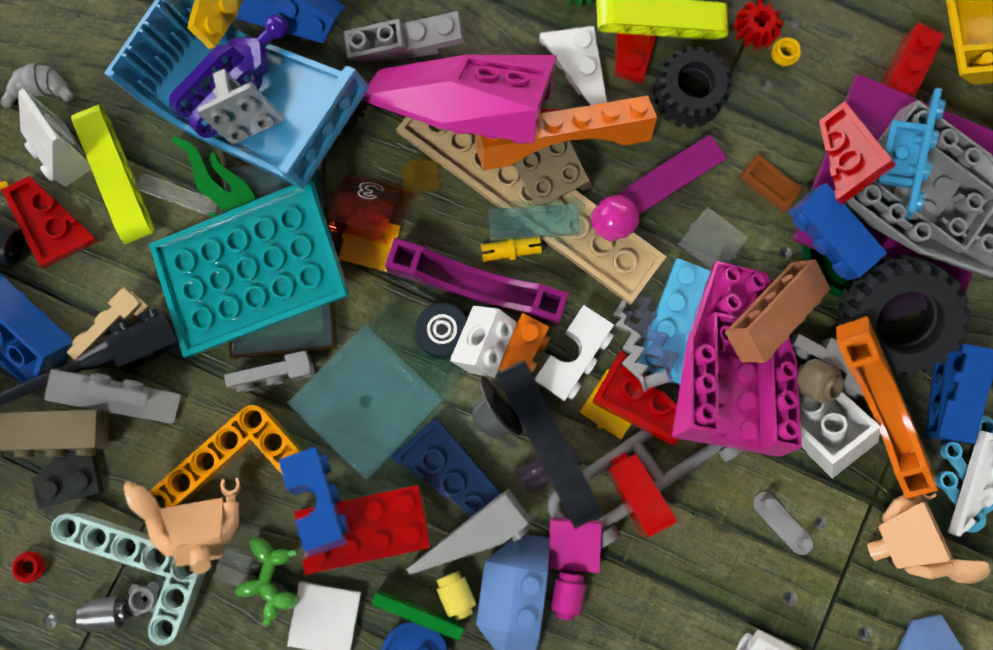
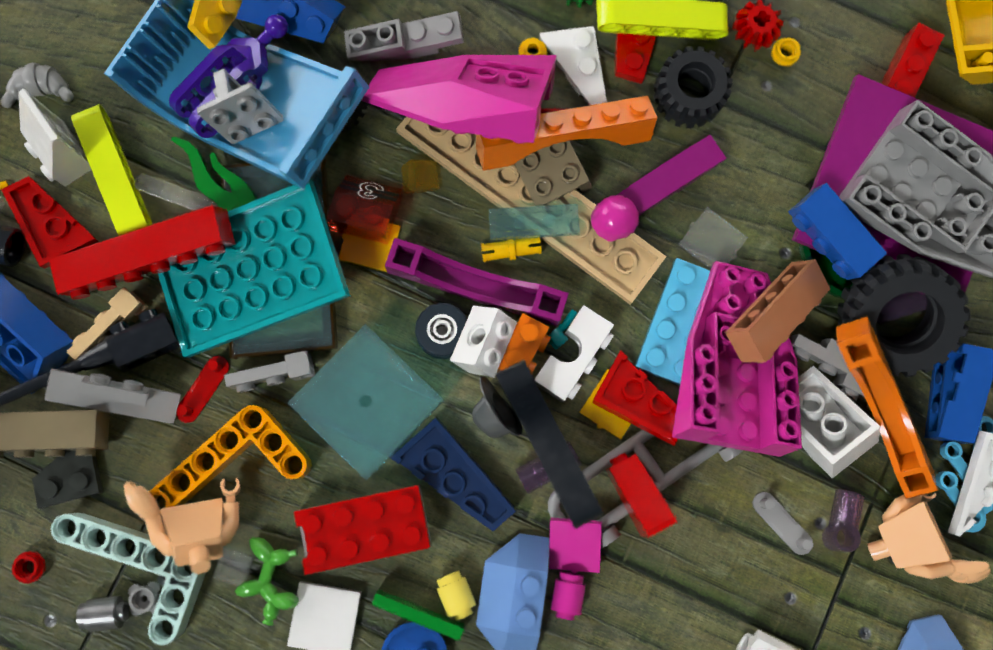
(142, 252): none -> red brick
(202, 389): none -> red piece
(324, 526): blue arch -> none
(487, 528): light grey slope -> none
(532, 43): none -> yellow plate
(557, 336): none -> teal hand
(666, 358): piece -> none
(770, 183): dark orange tile -> none
(819, 381): dark tan head -> none
(845, 517): none -> piece
(852, 152): wing -> none
(908, 148): dark azure bracket -> none

